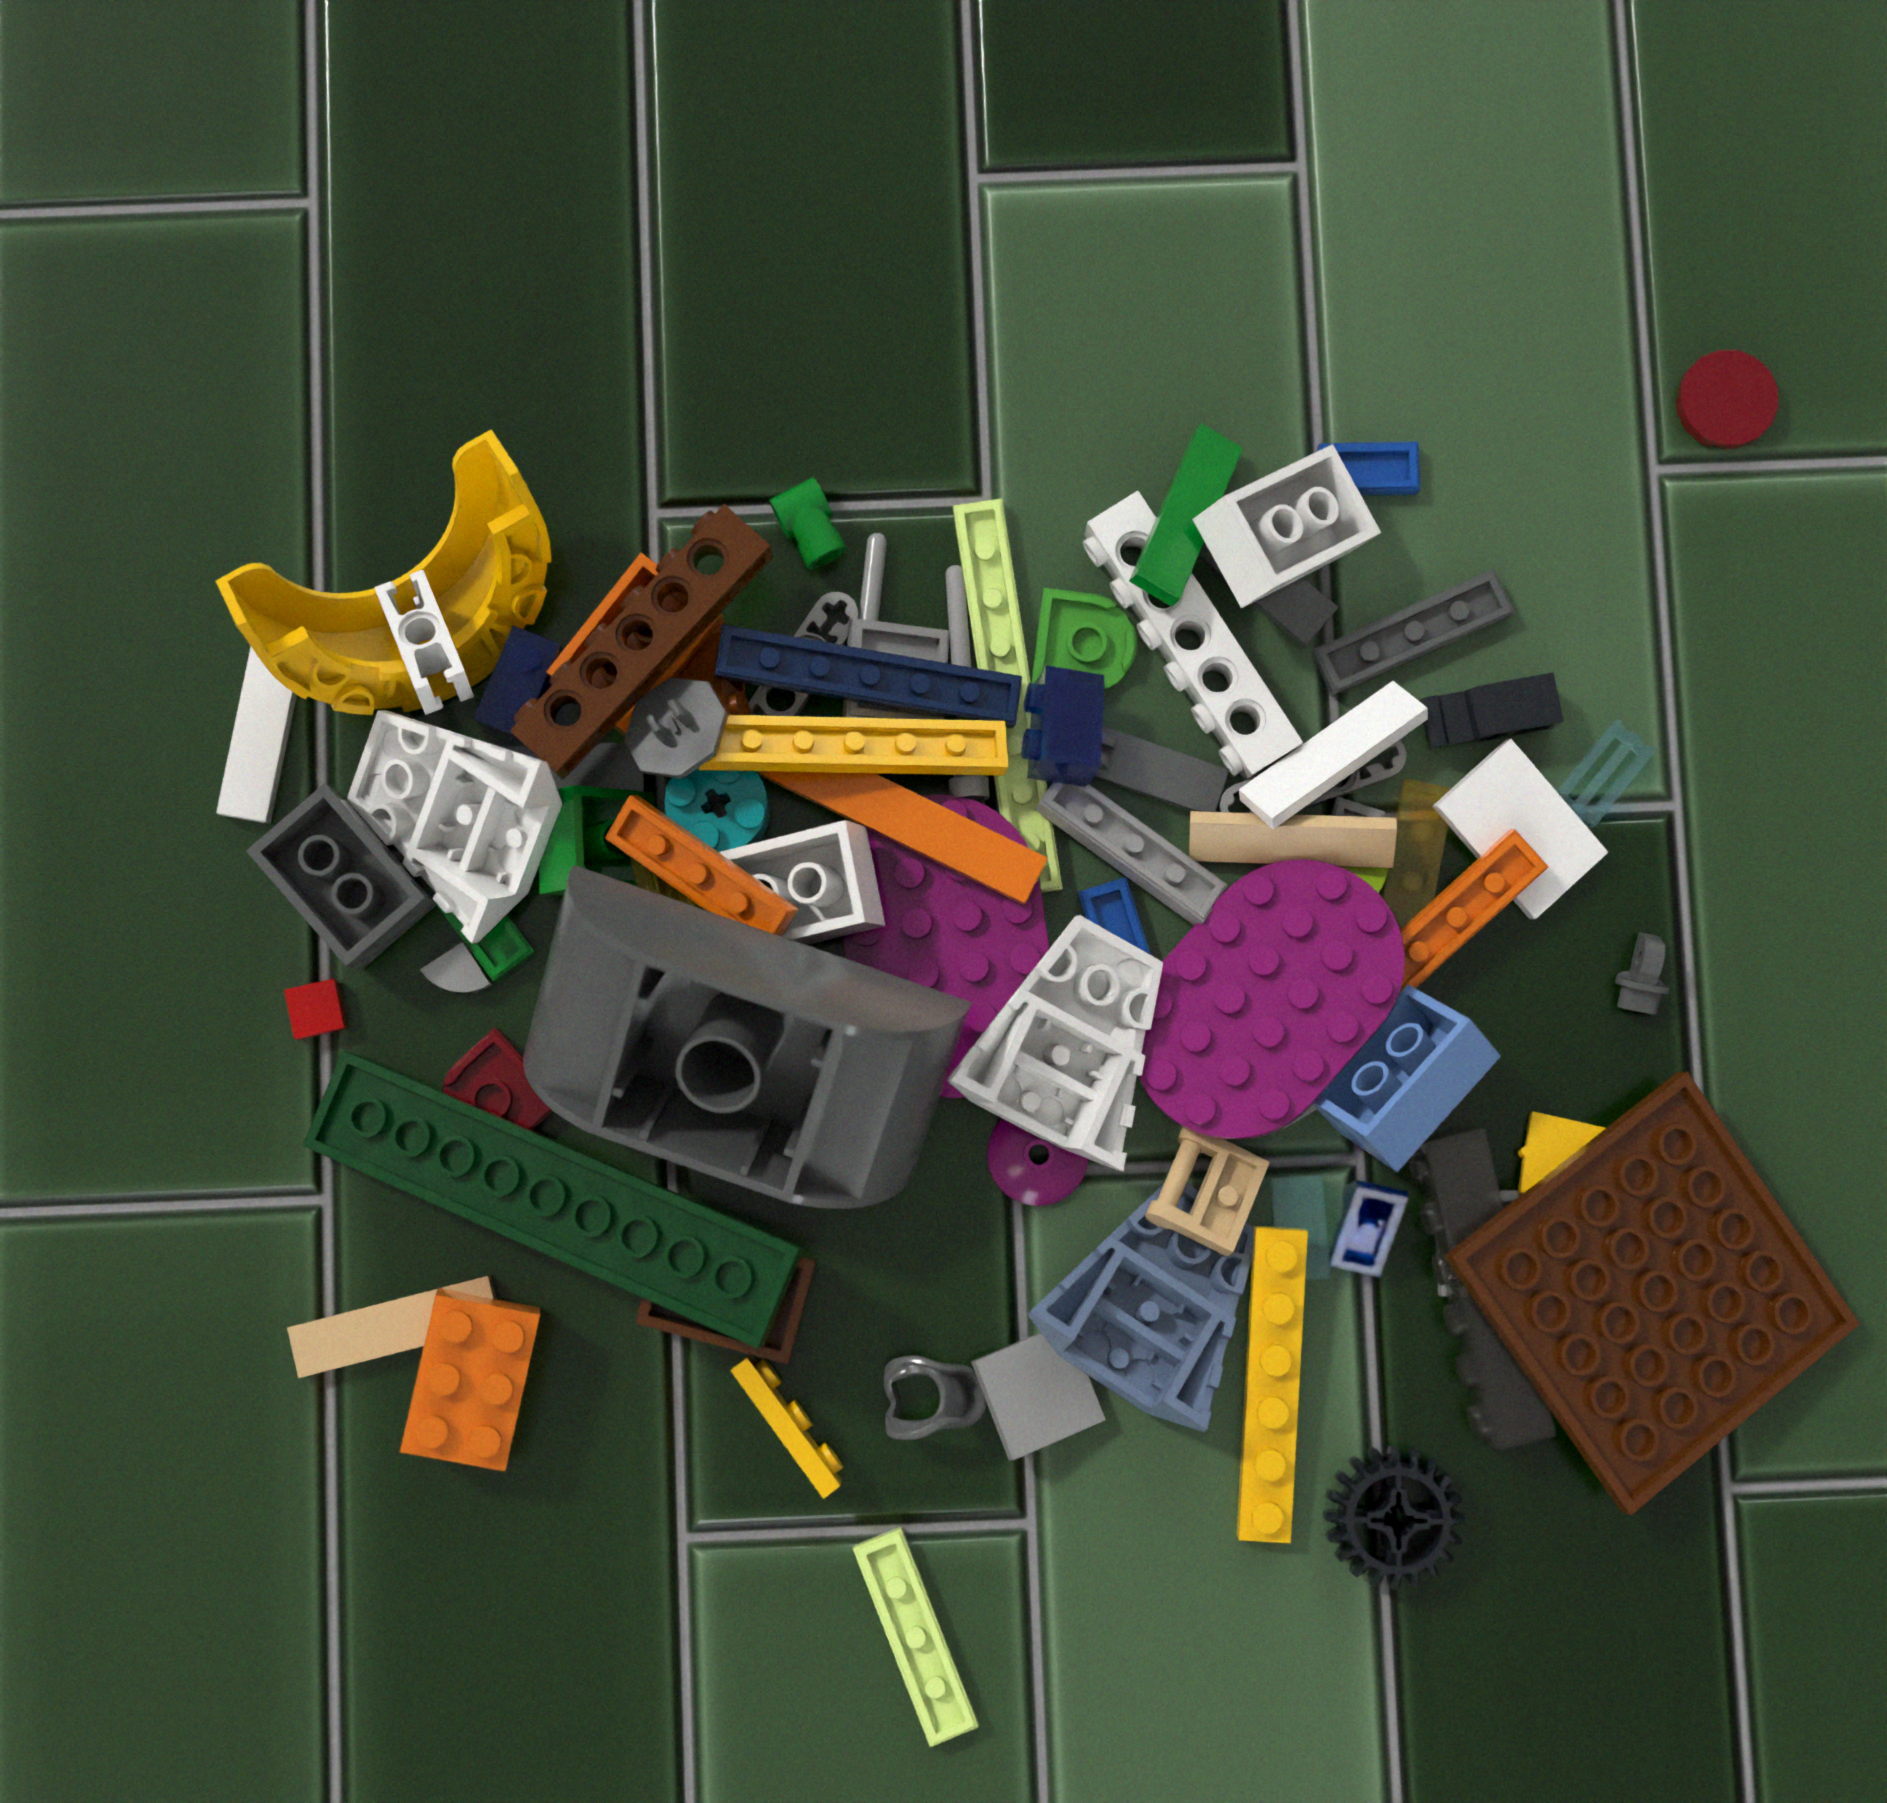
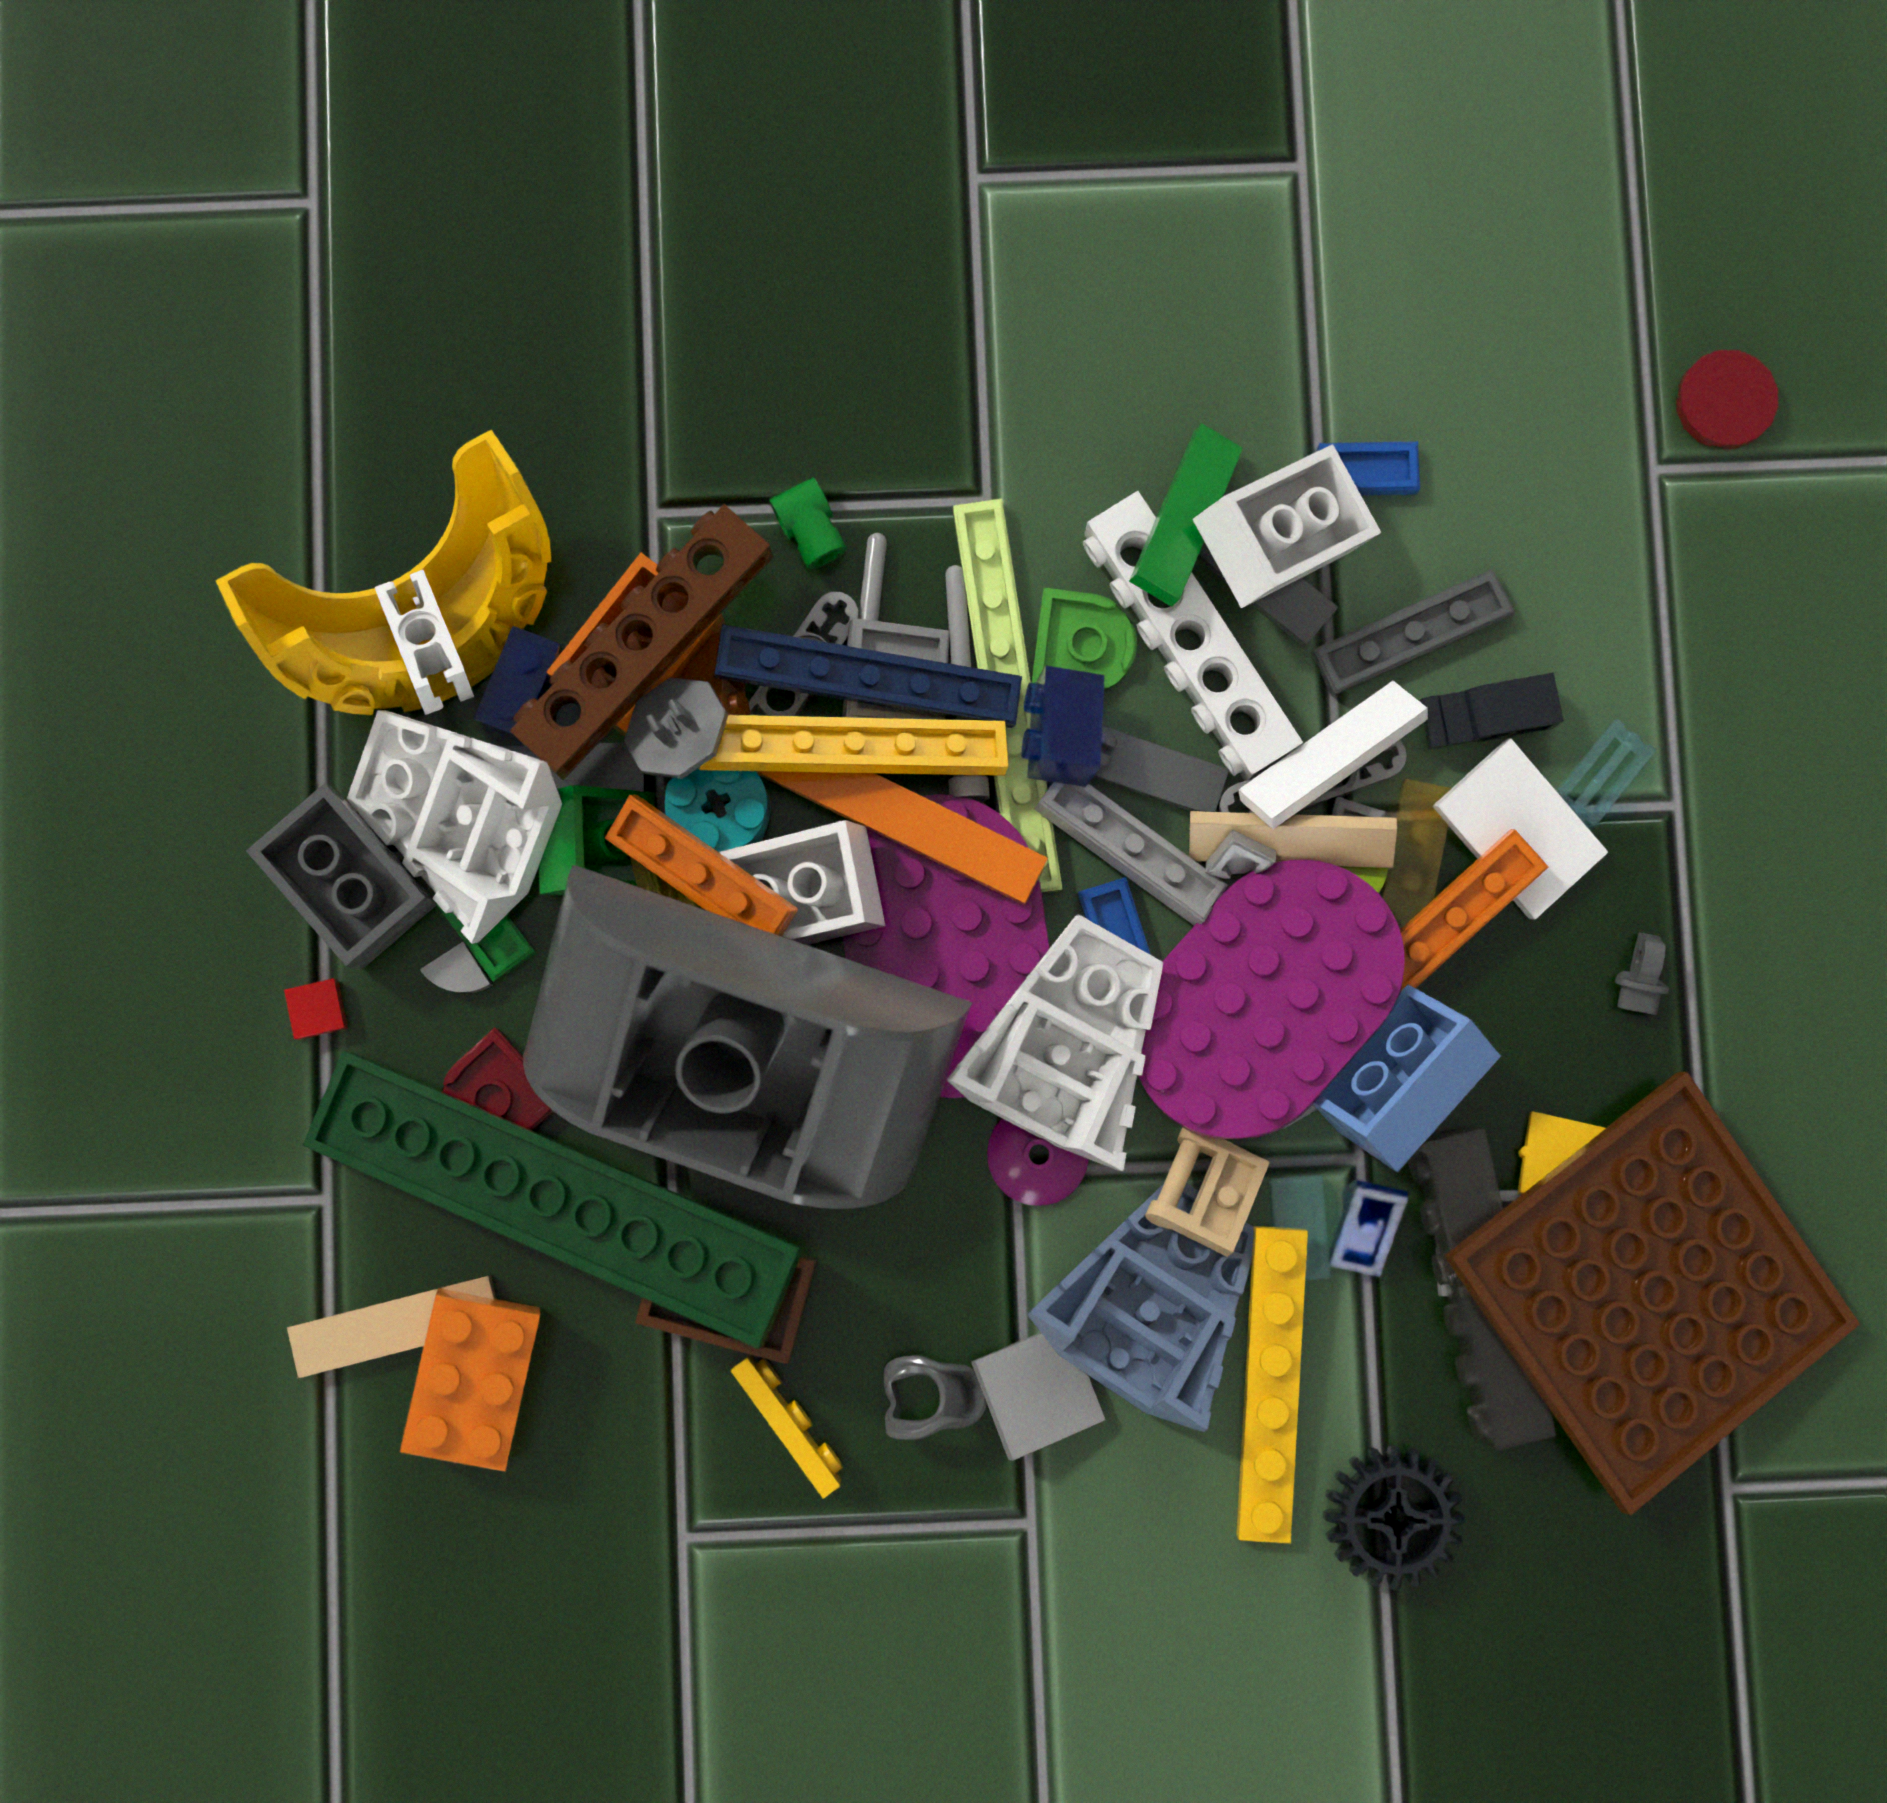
(257, 745): white tile -> none
(915, 1636): yellowish green tile -> none
(1239, 856): none -> light grey tile

